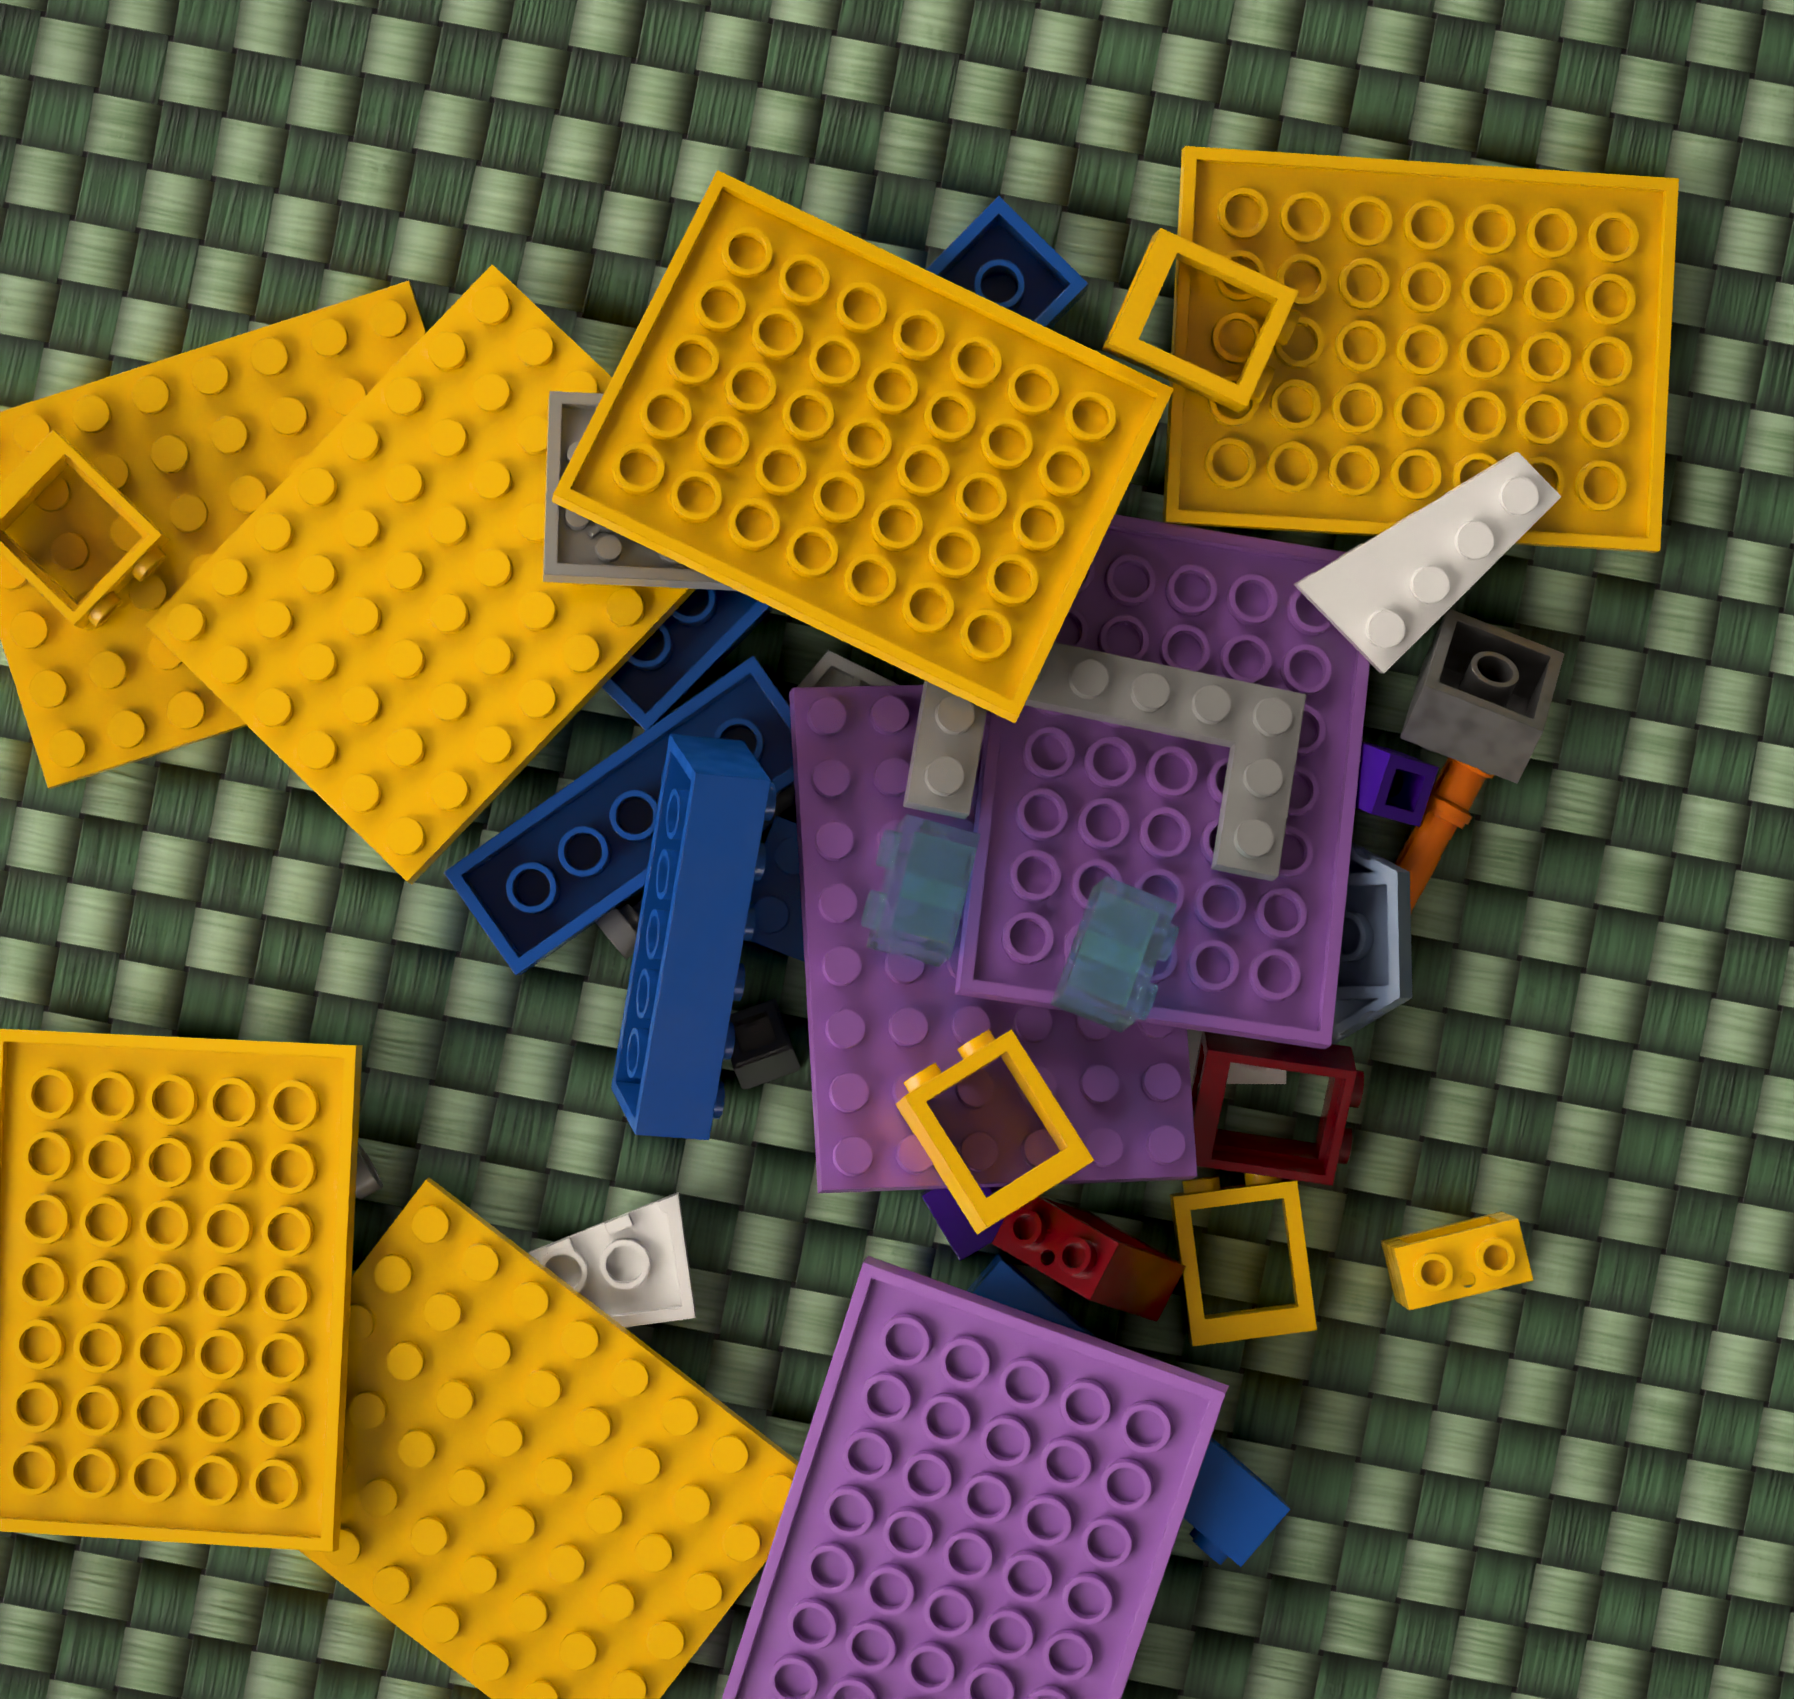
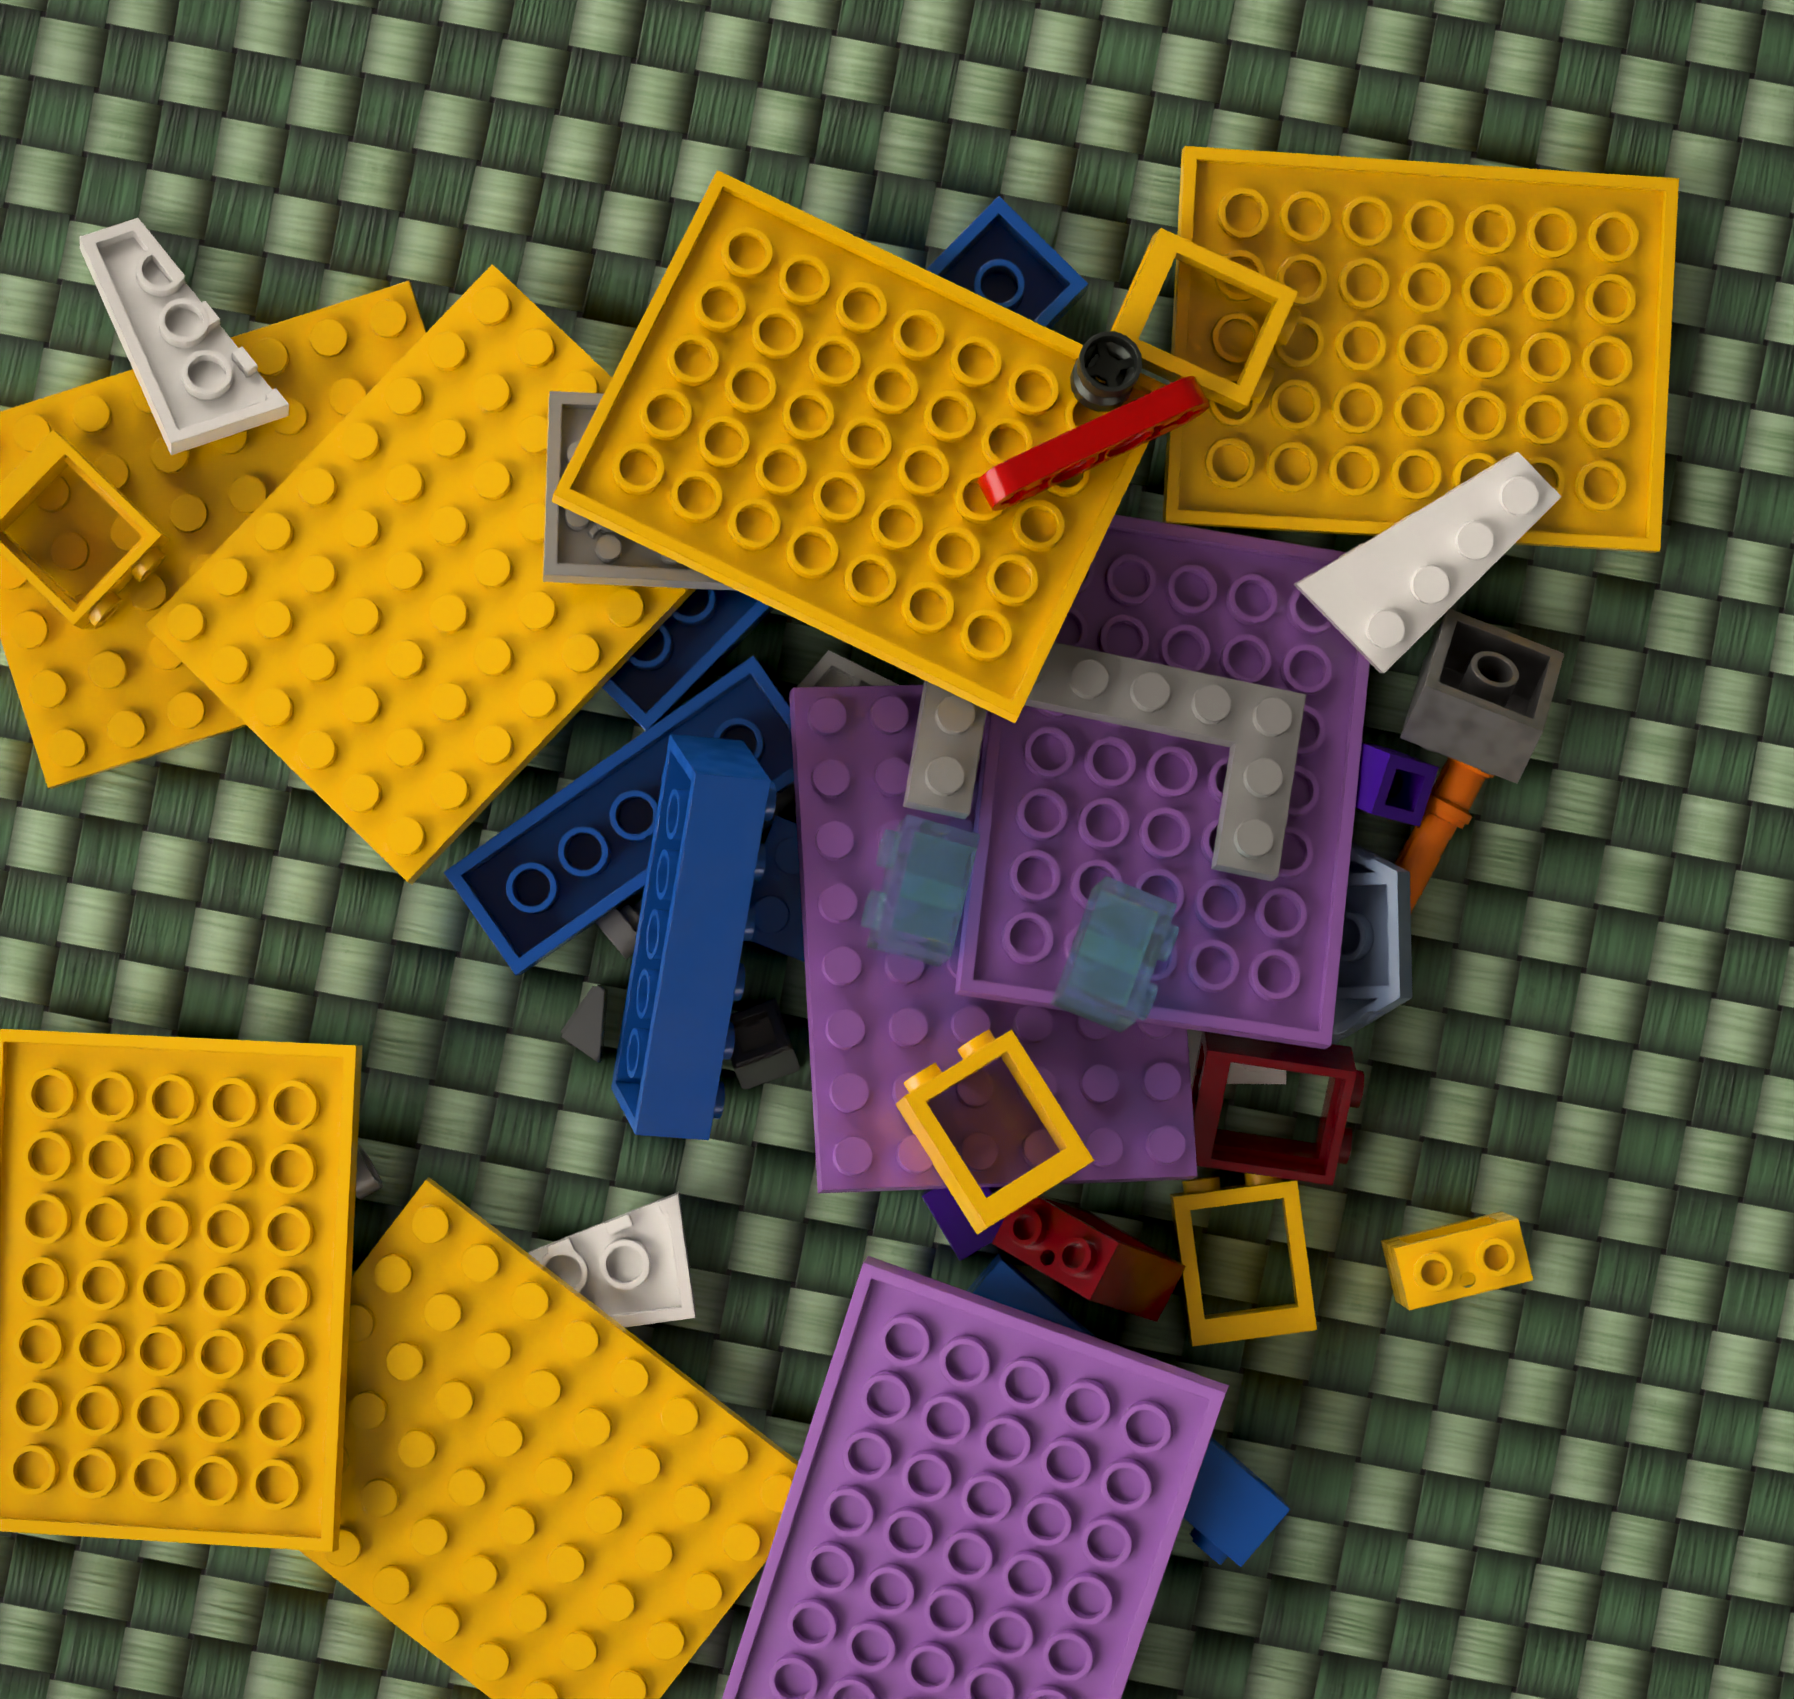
(179, 352): none -> white wing
(587, 1024): none -> dark grey slope
(1093, 443): none -> red beam
(1112, 360): none -> pearl dark grey wheel

